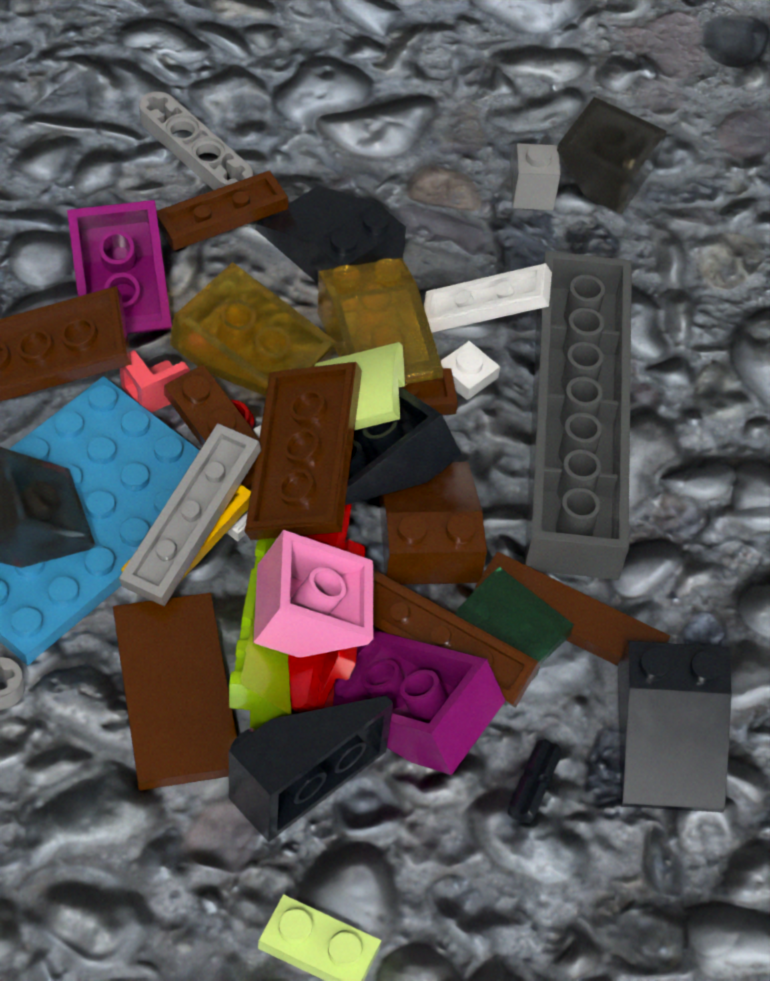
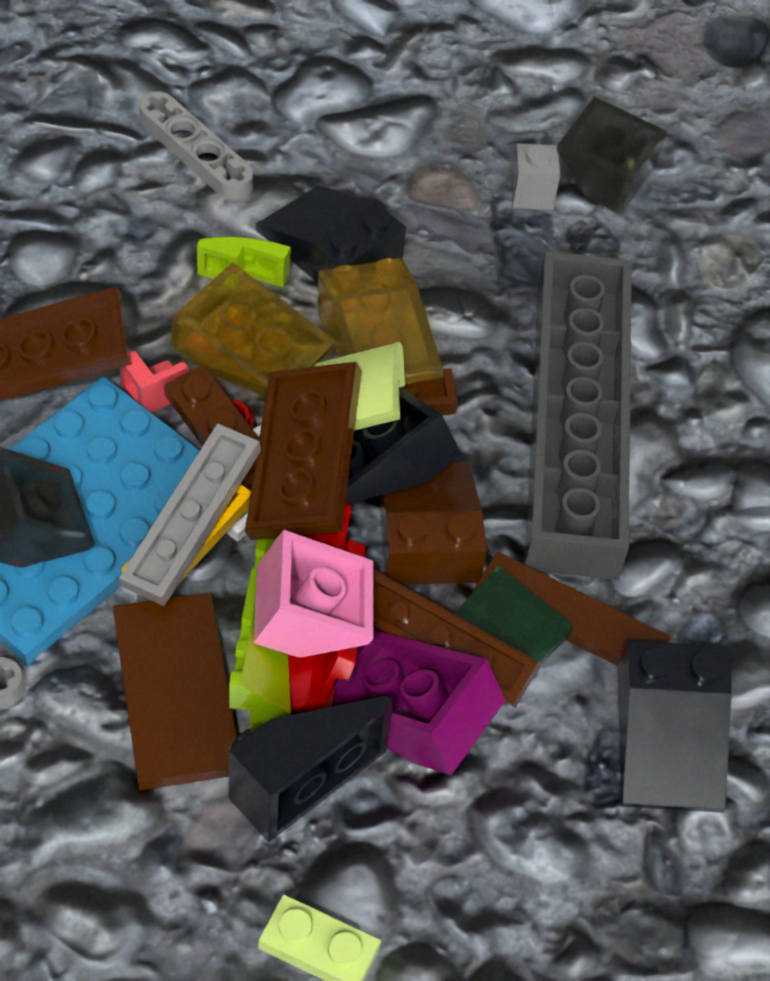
(122, 249): magenta slope -> none
(221, 210): reddish brown plate -> none
(259, 258): none -> lime slope
(471, 369): white plate -> none
(488, 298): white tile -> none
(534, 781): black piece -> none

